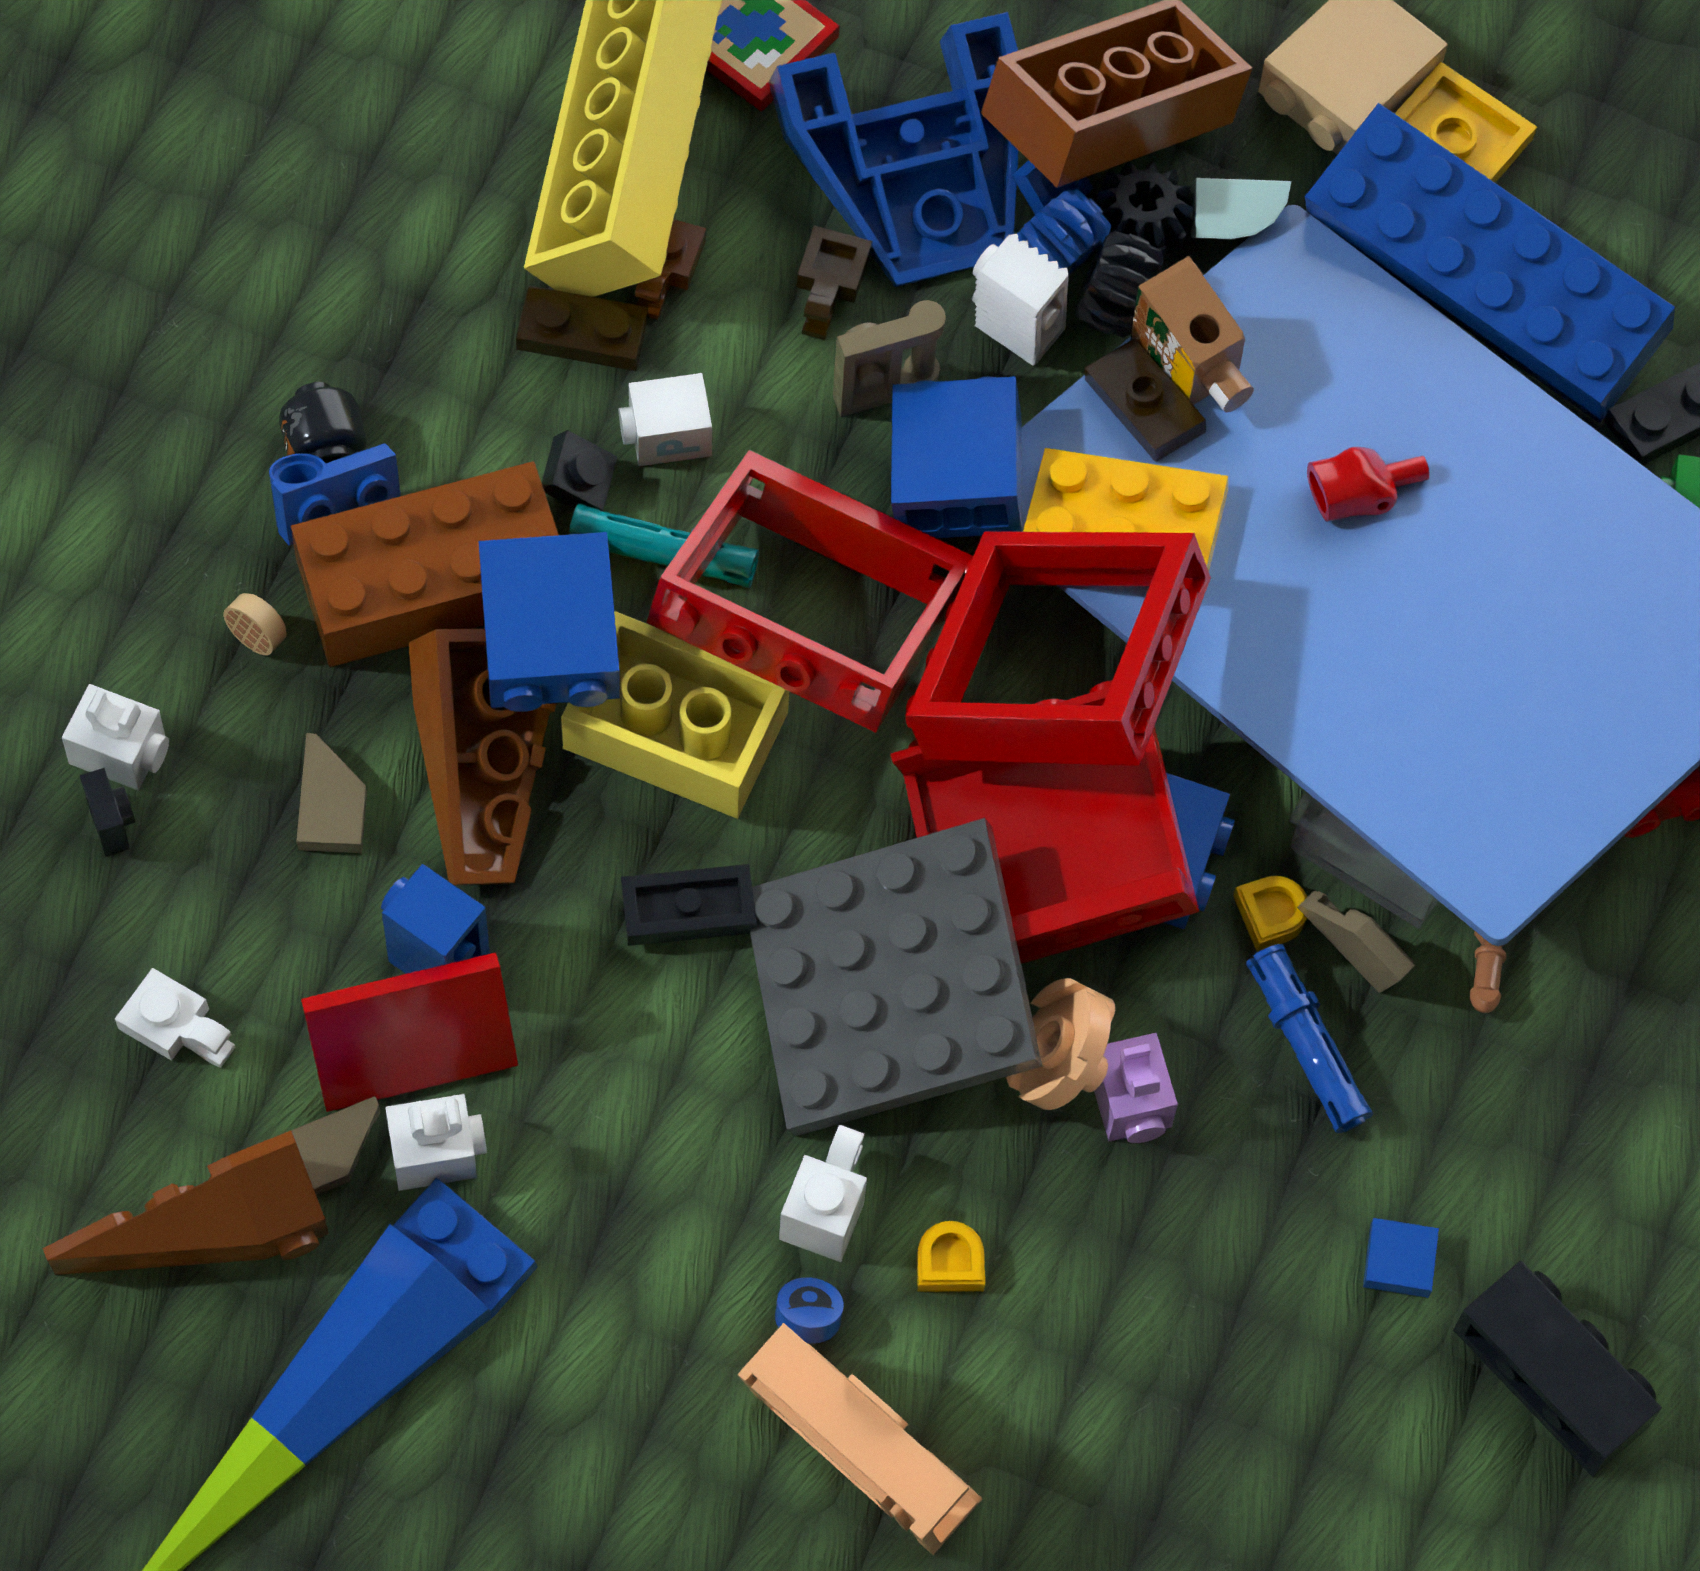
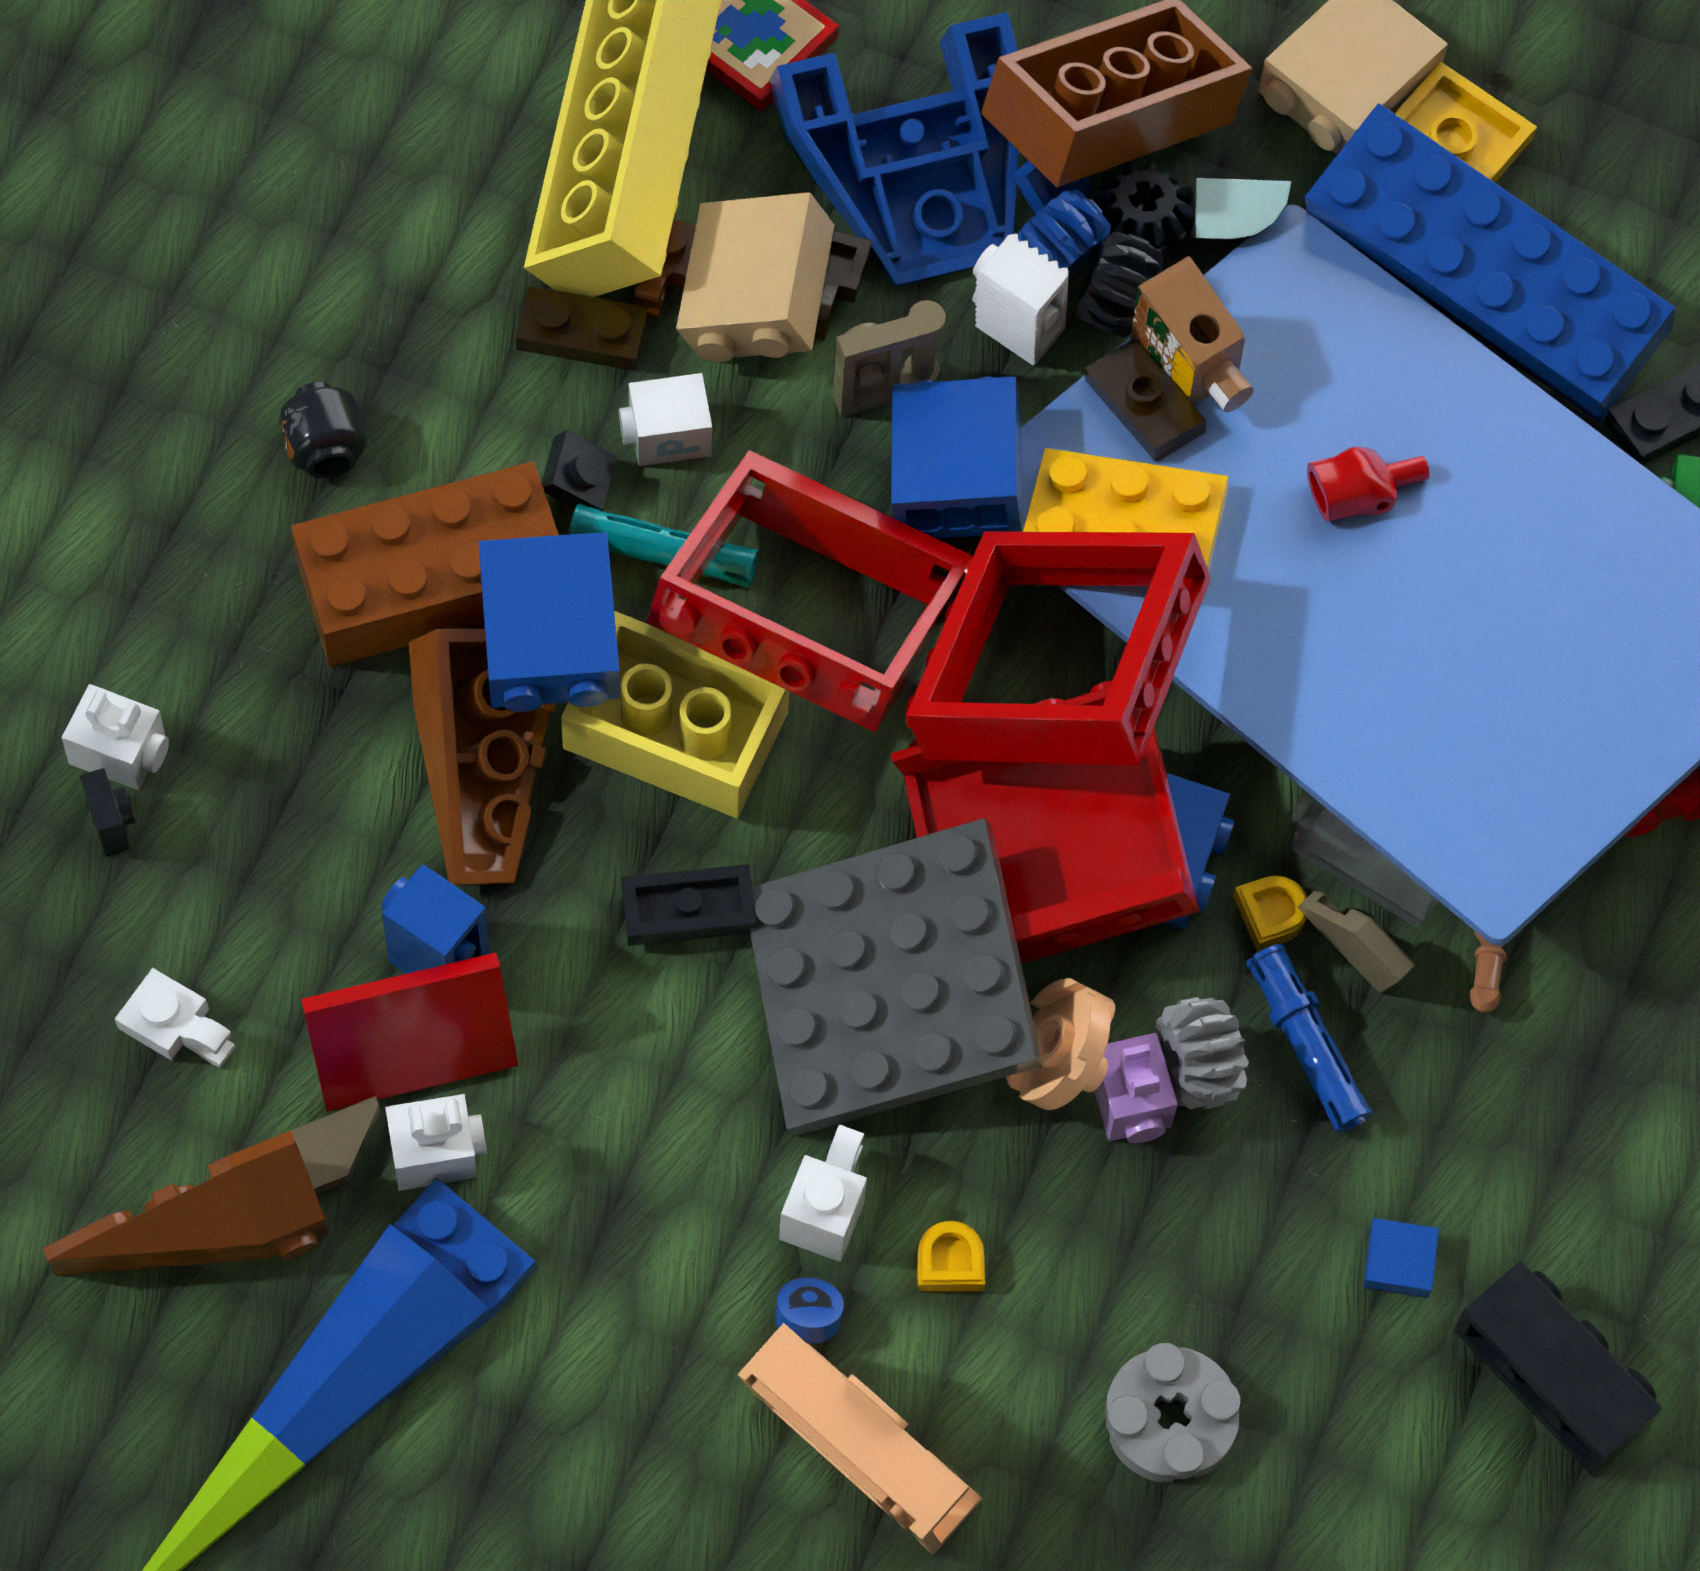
(255, 623): tan tile -> none
(313, 489): blue plate -> none
(330, 802): dark tan tile -> none
(755, 277): none -> tan brick
(1181, 1451): none -> light grey plate
(1202, 1052): none -> light grey gear

